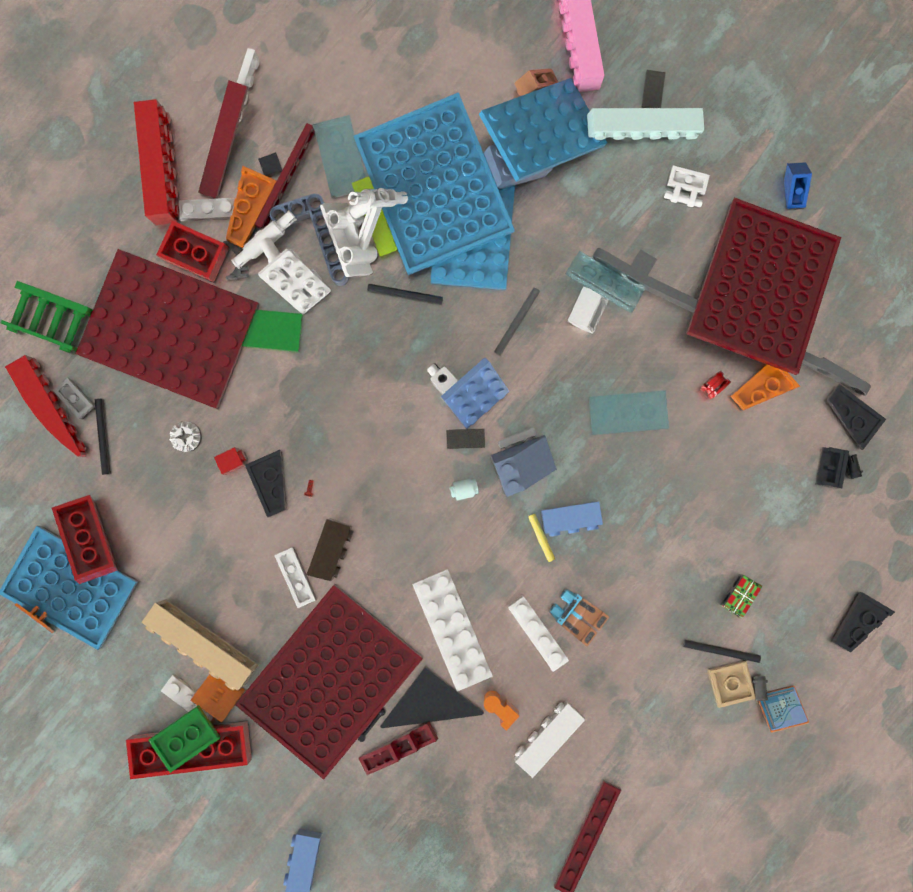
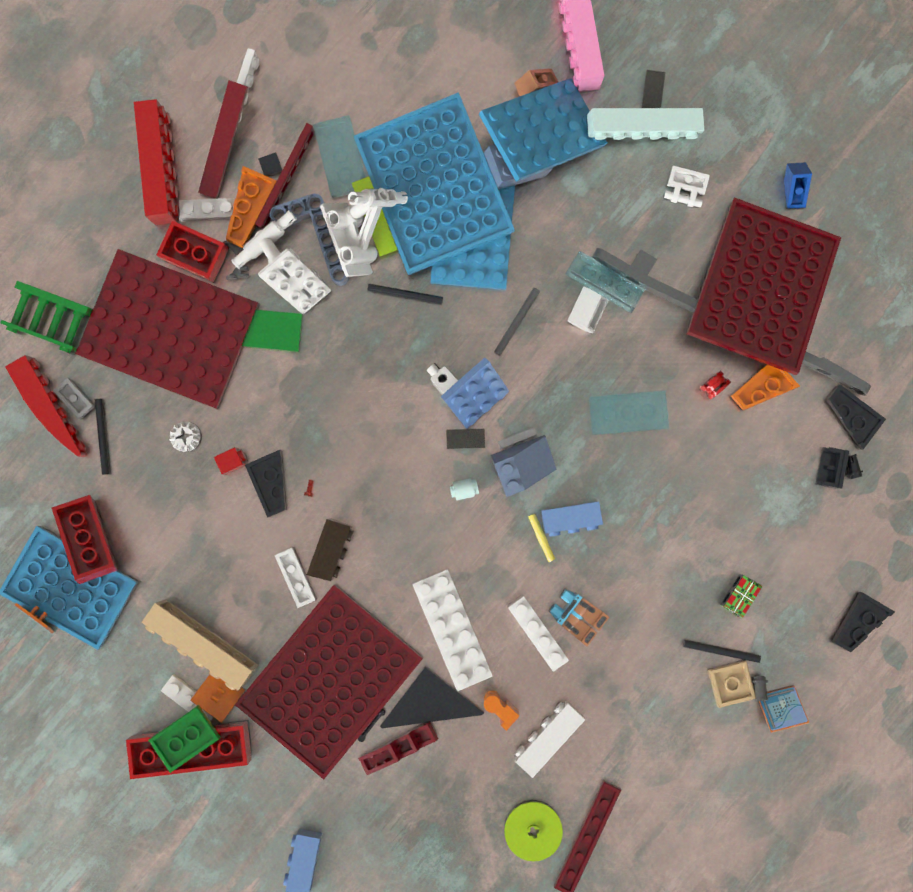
(525, 844): none -> lime piece

